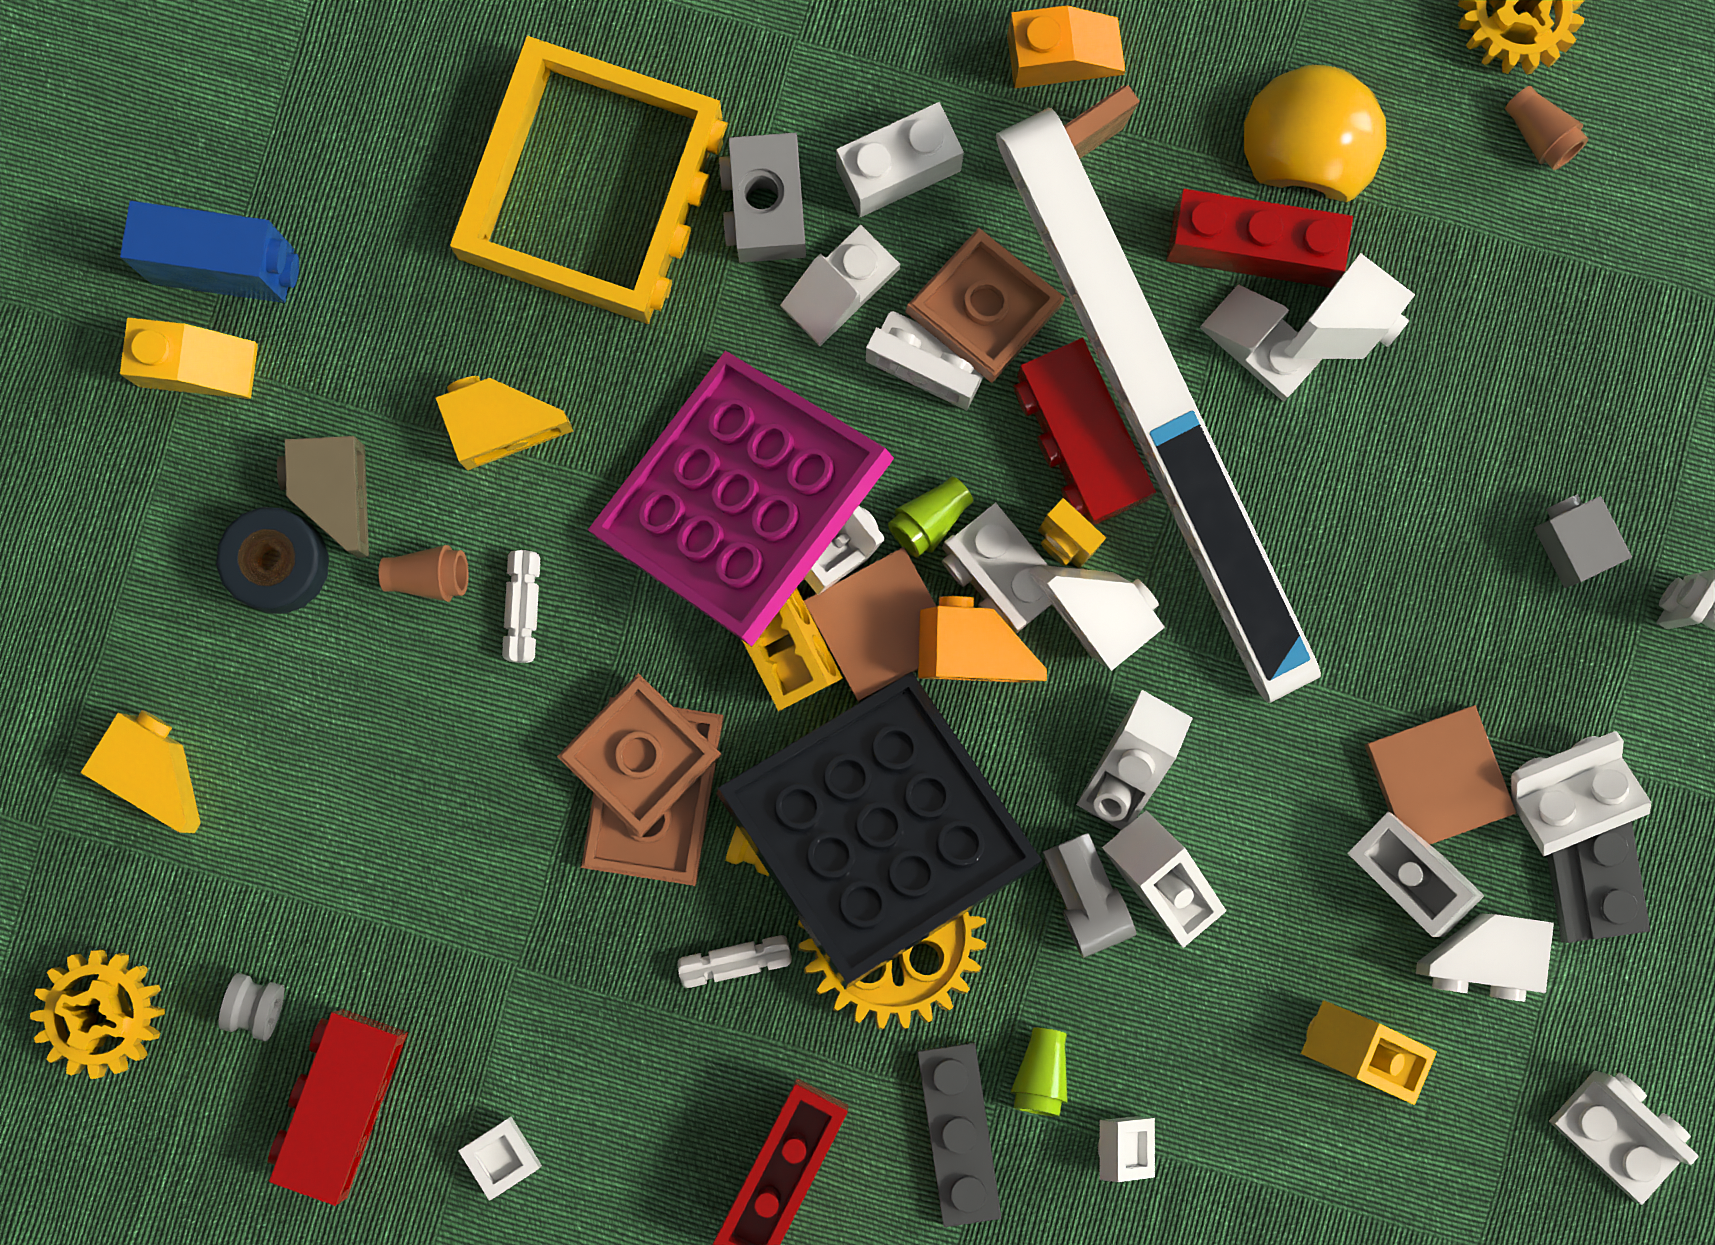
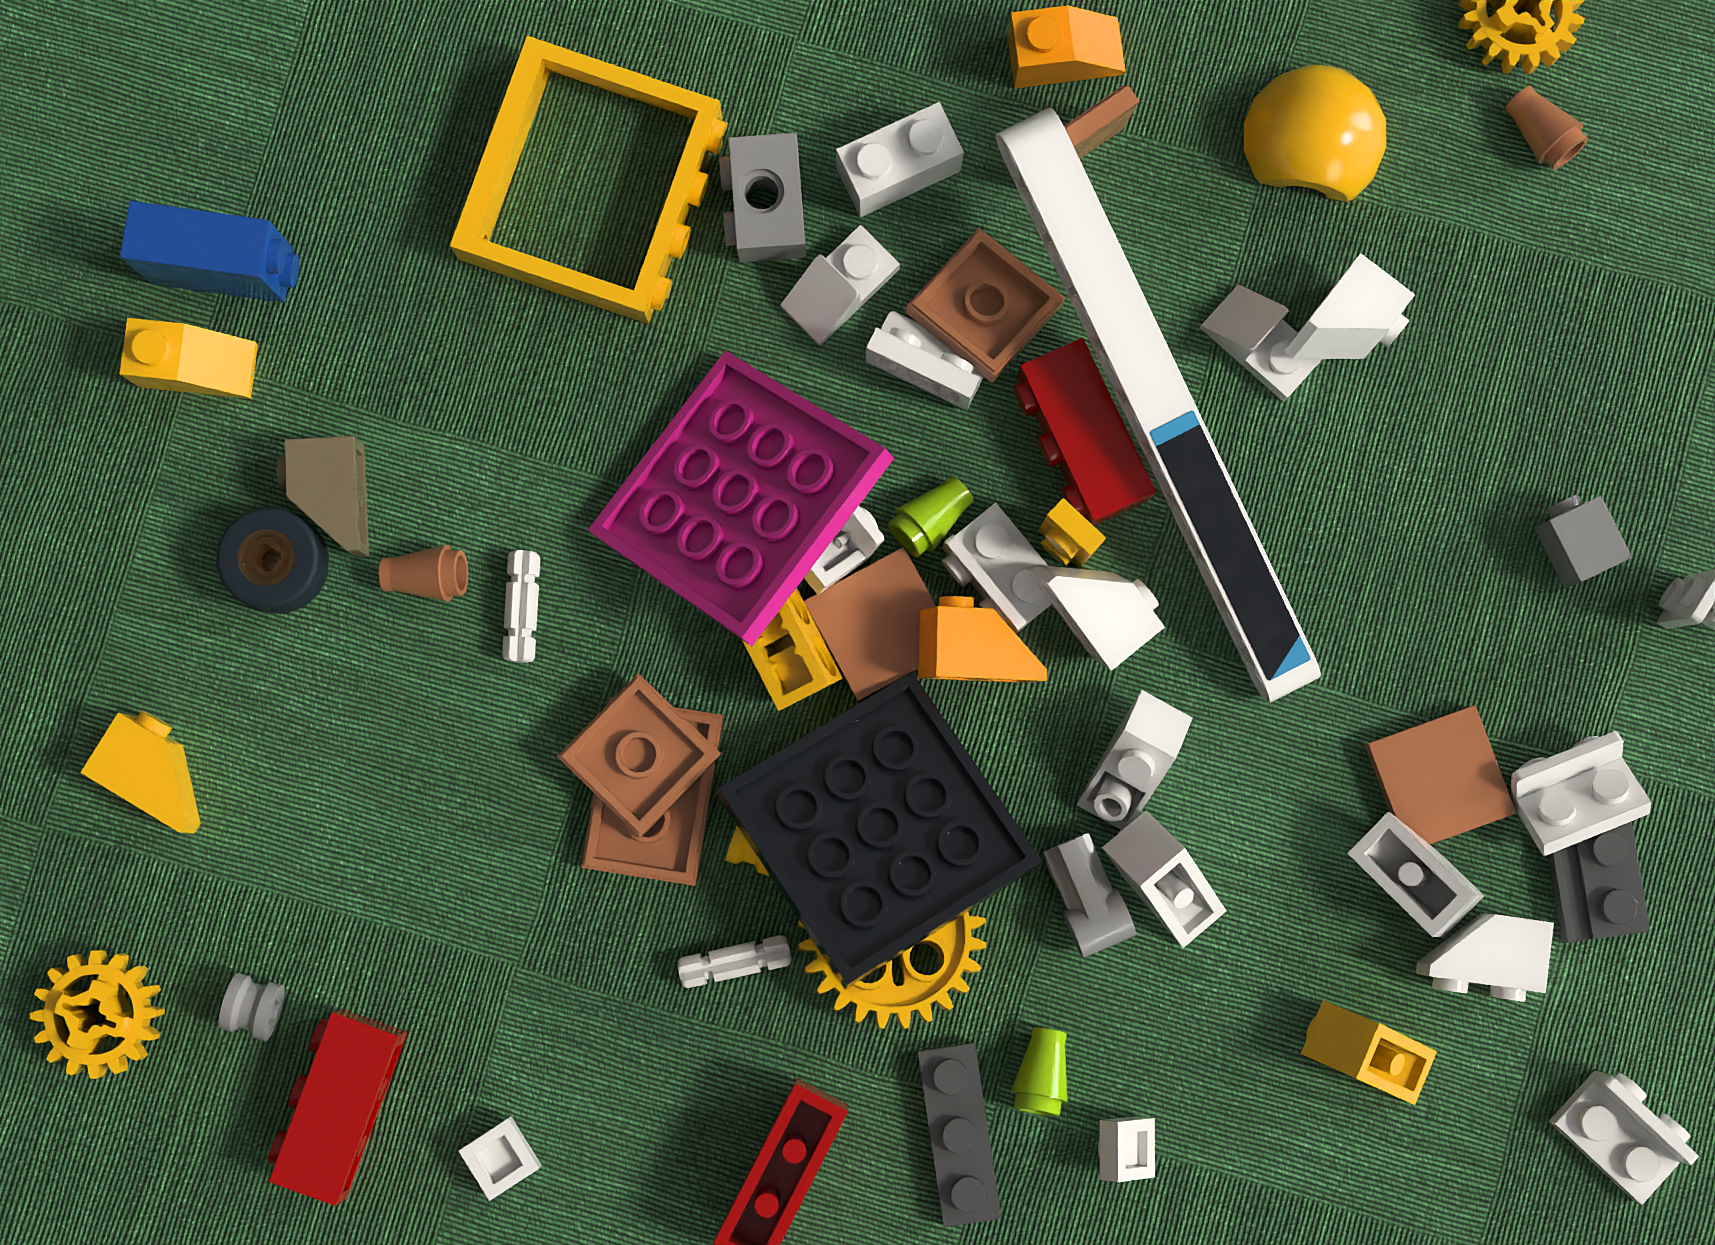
(496, 420): yellow slope -> none
(1259, 238): red brick -> none

